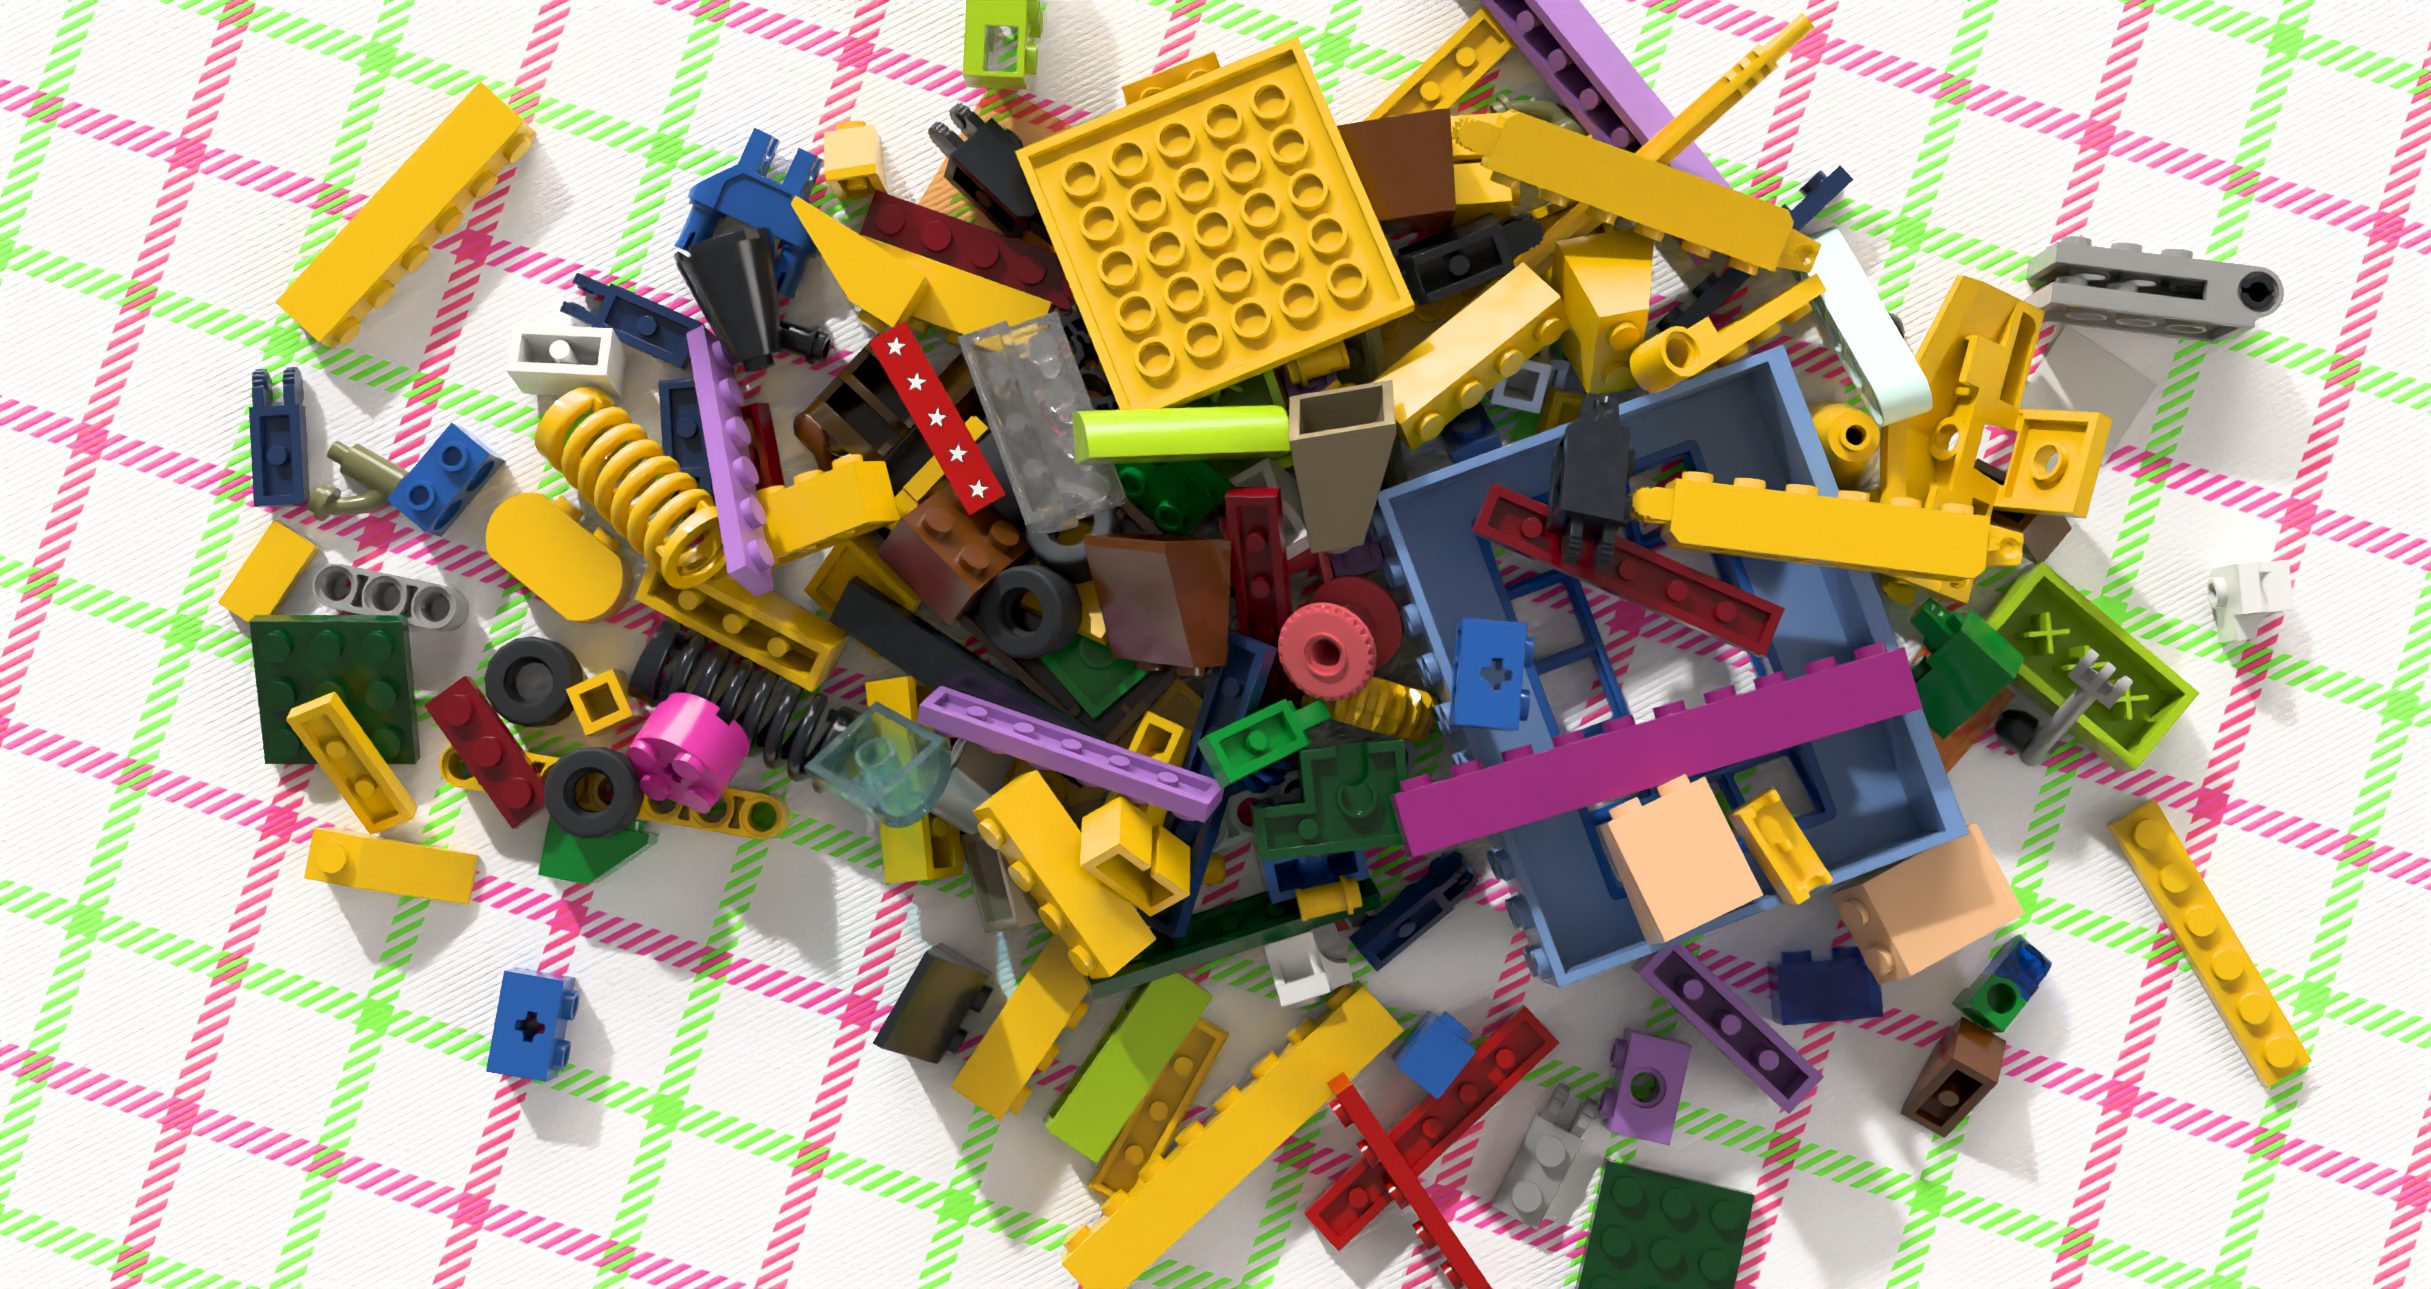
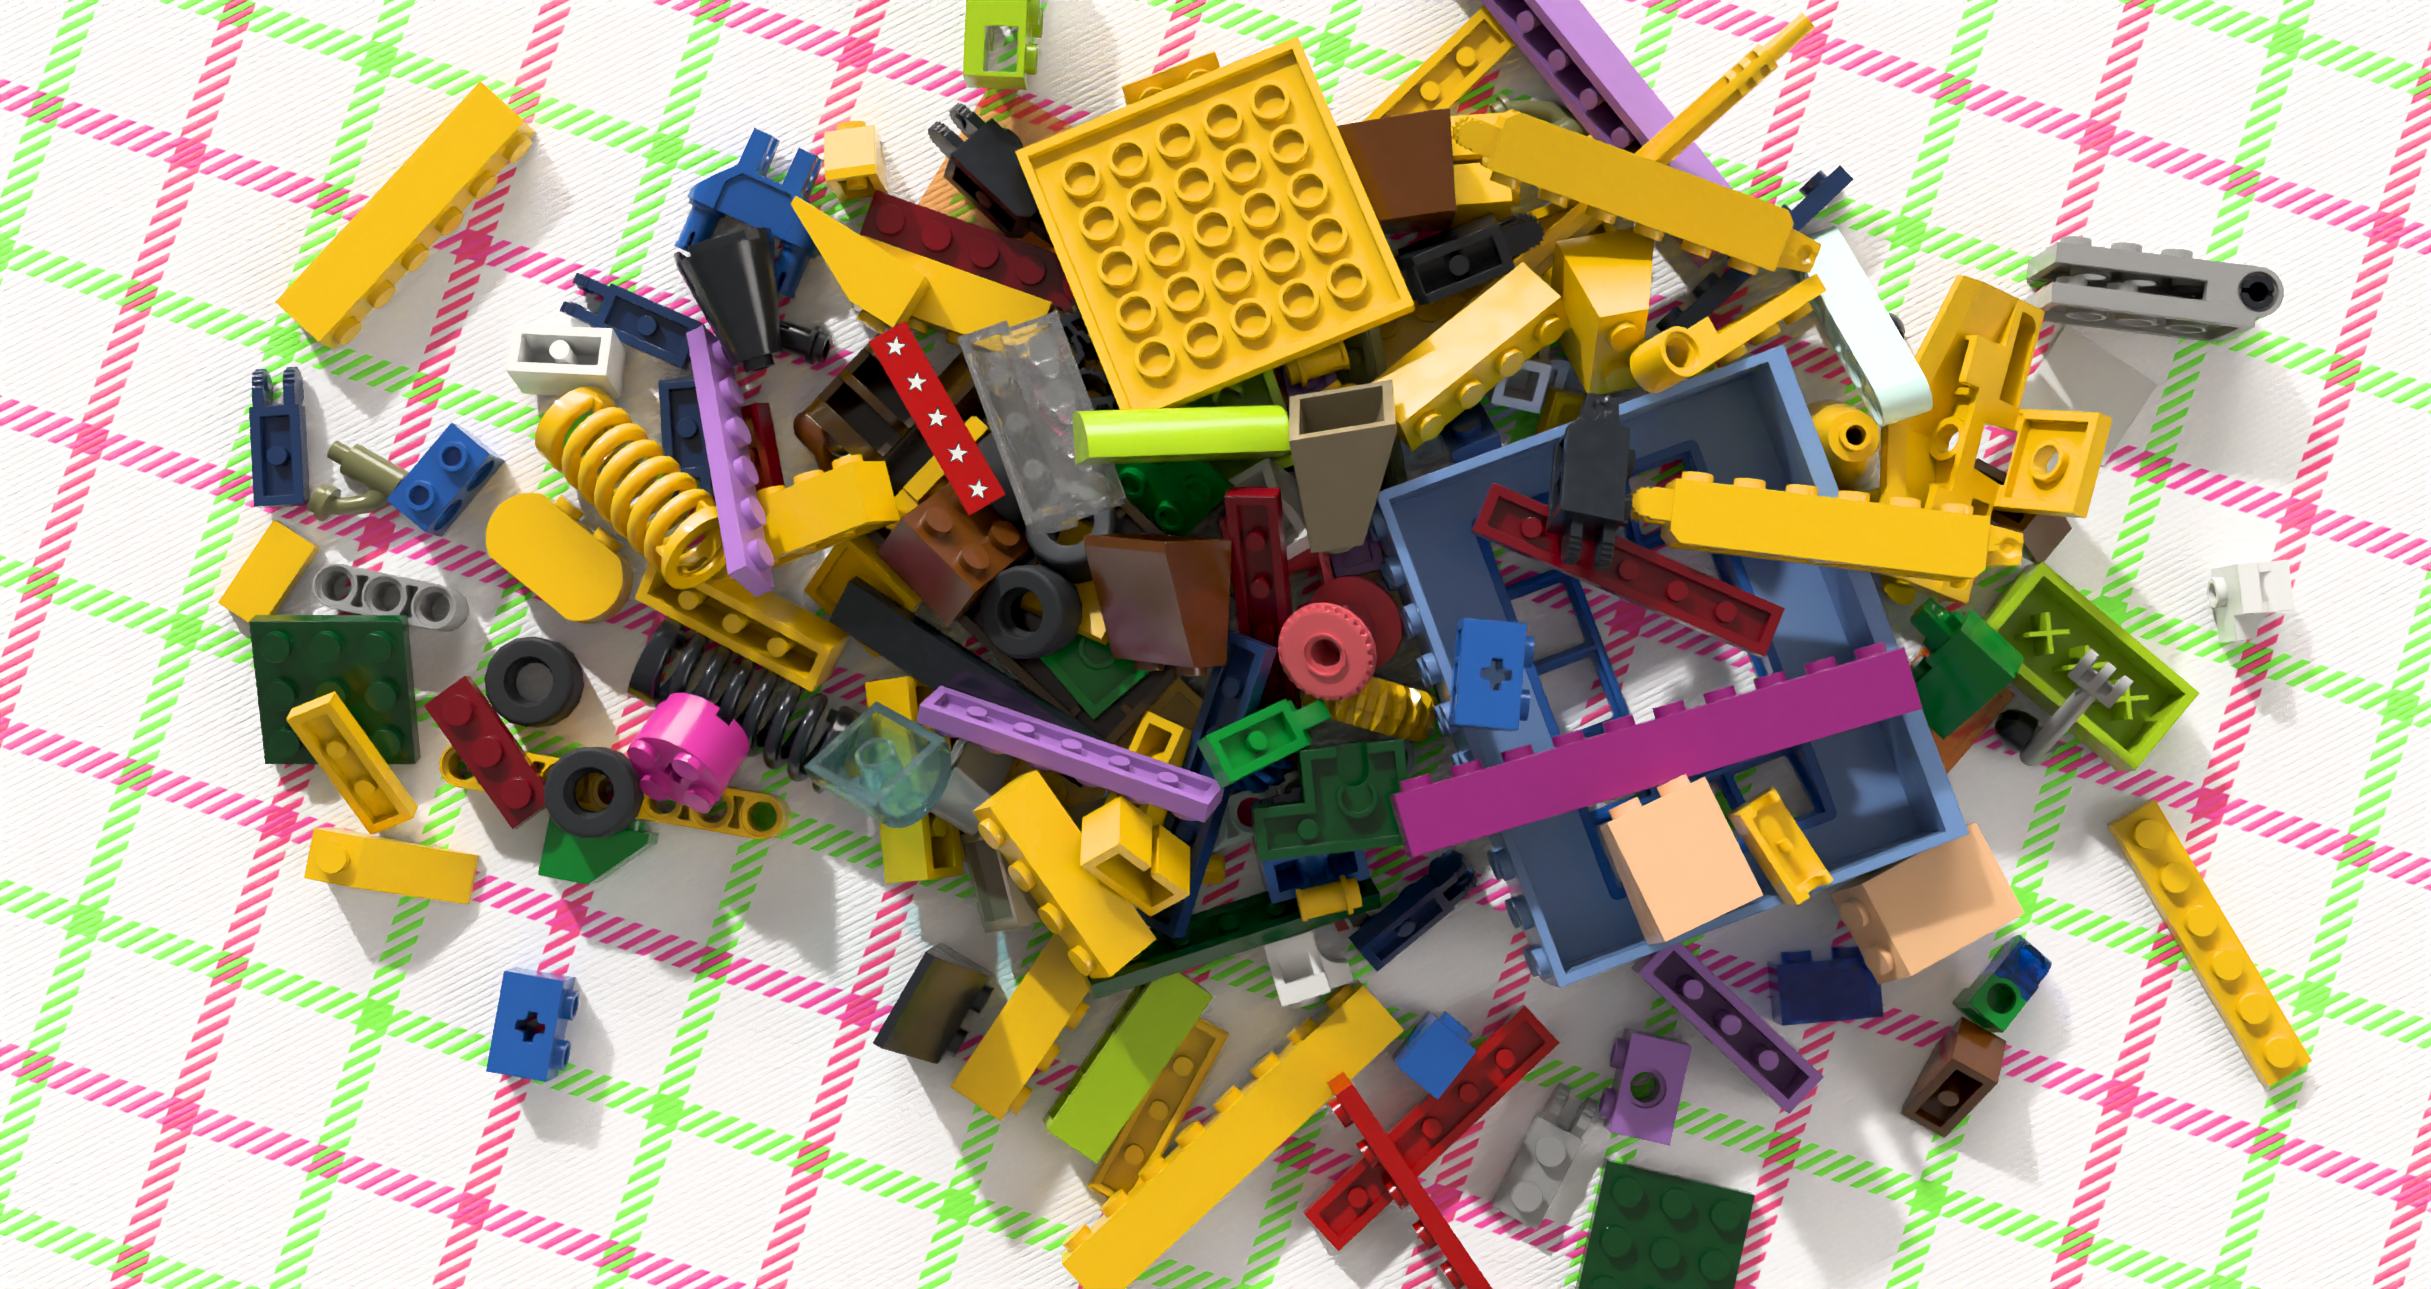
(604, 703): yellow brick -> none

